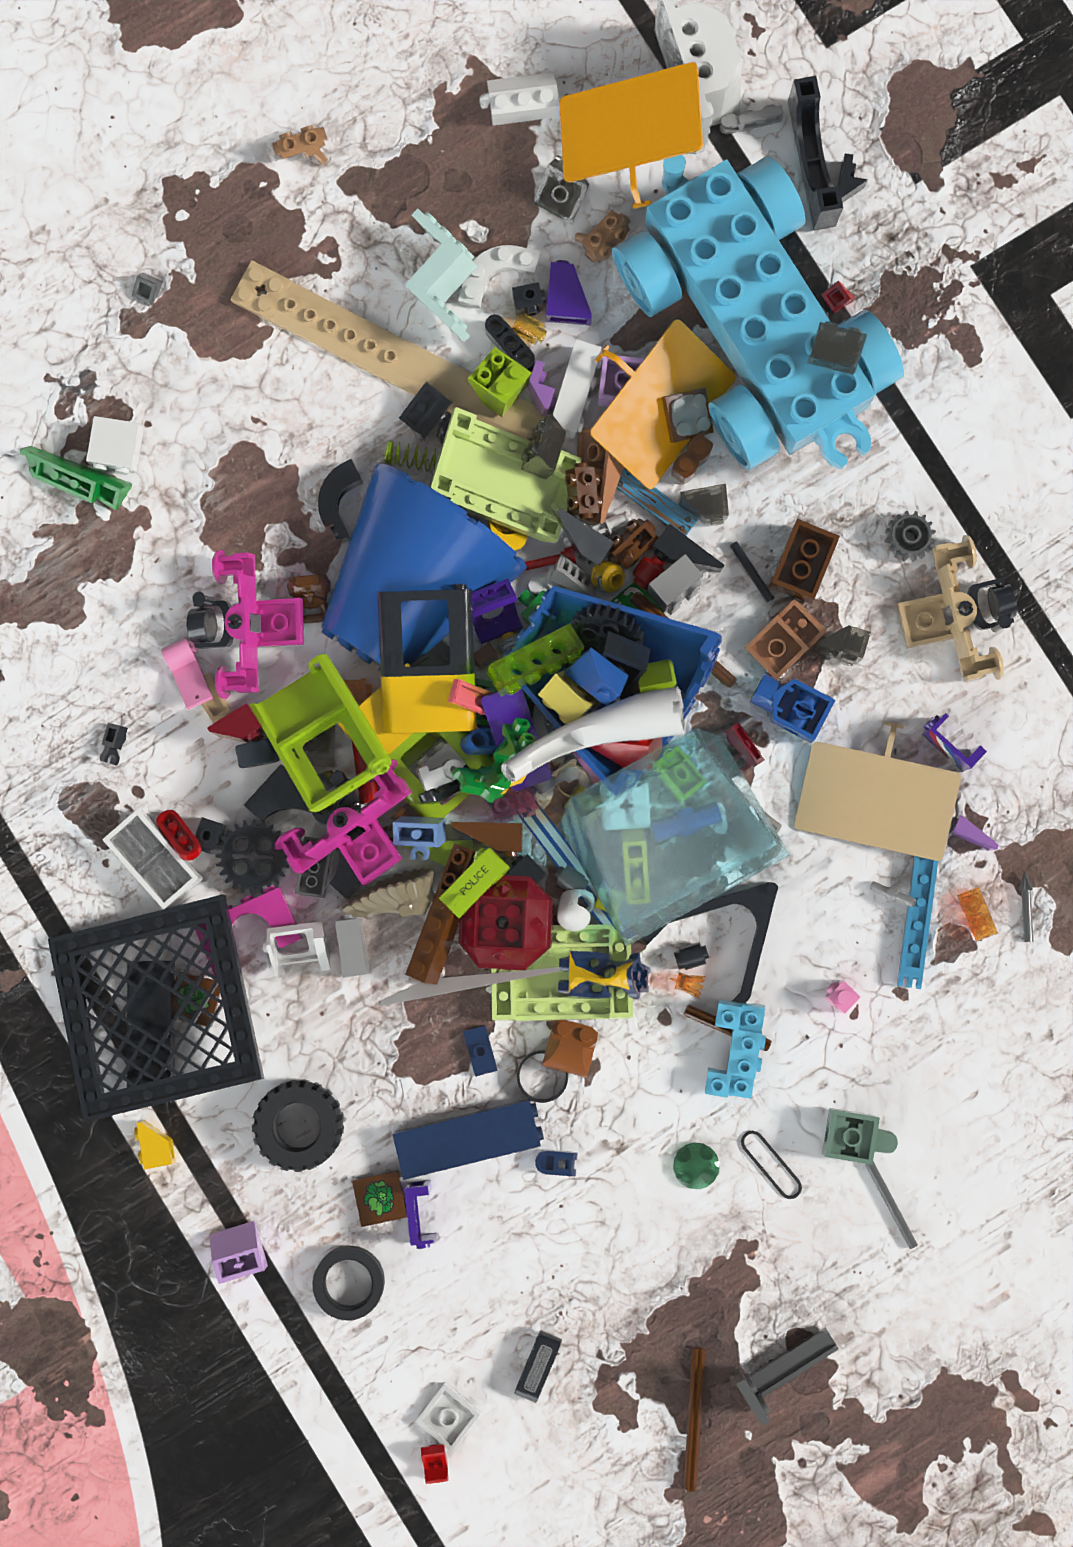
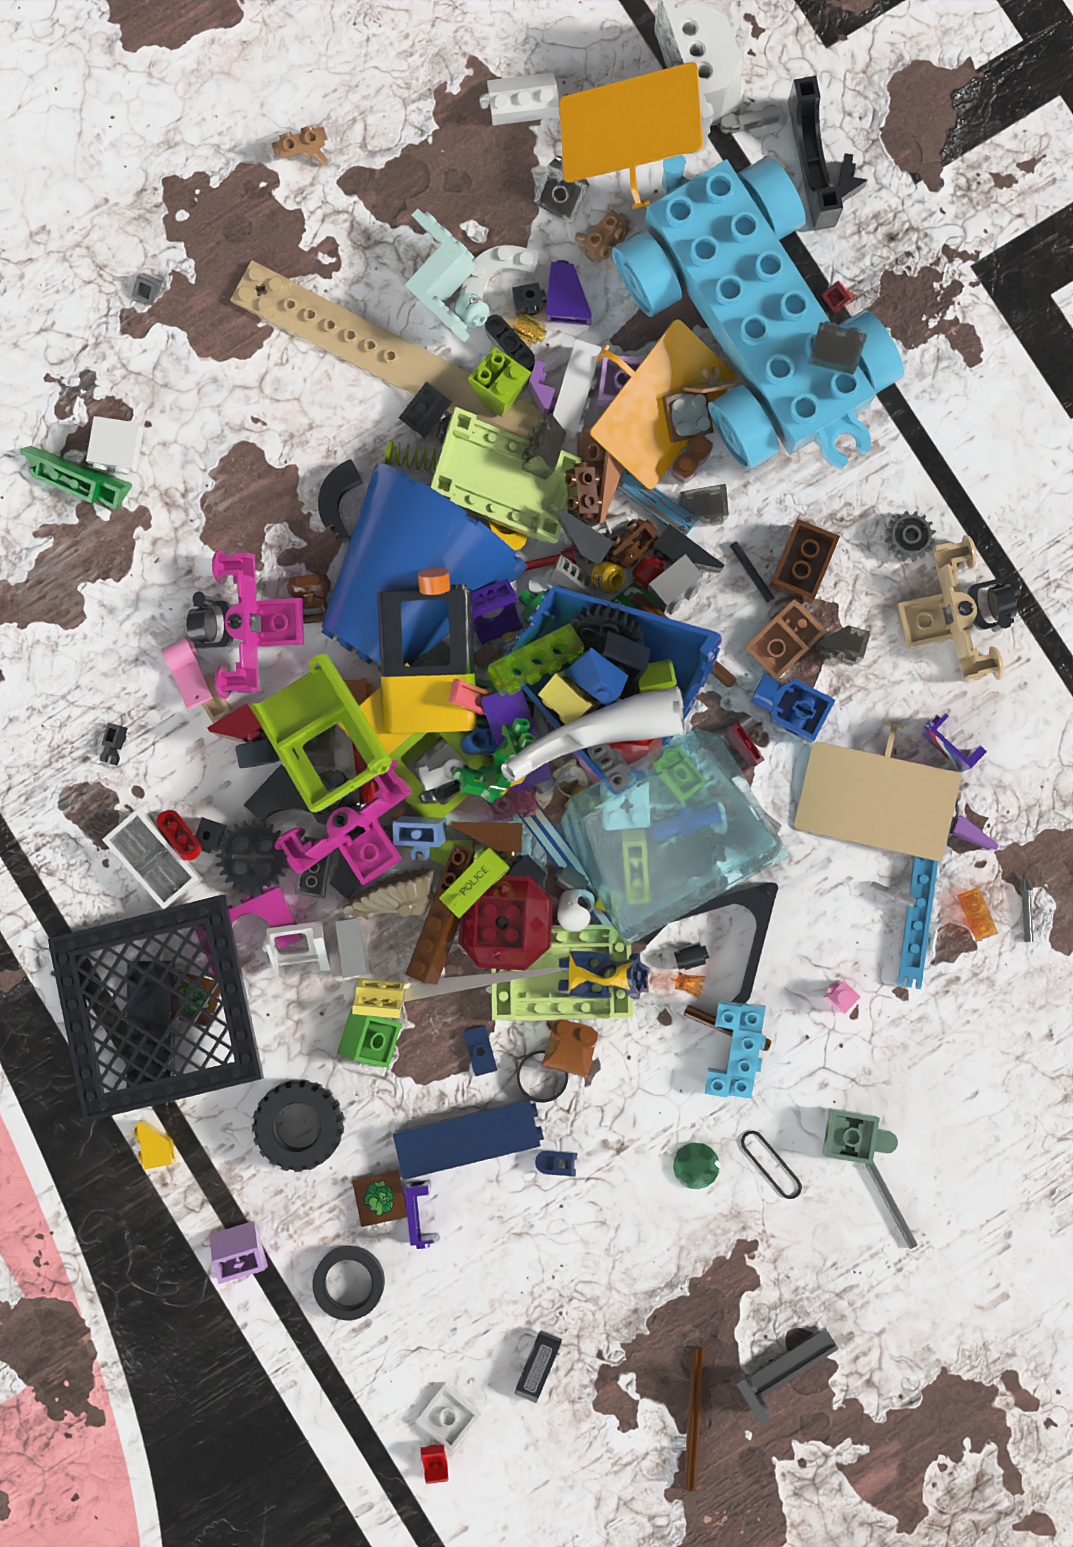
(369, 1039): none -> bright green slope
(379, 997): none -> light yellow slope
(434, 581): none -> orange piece
(472, 310): none -> light aqua head
(611, 764): none -> dark grey brick
(711, 382): none -> medium nougat piece

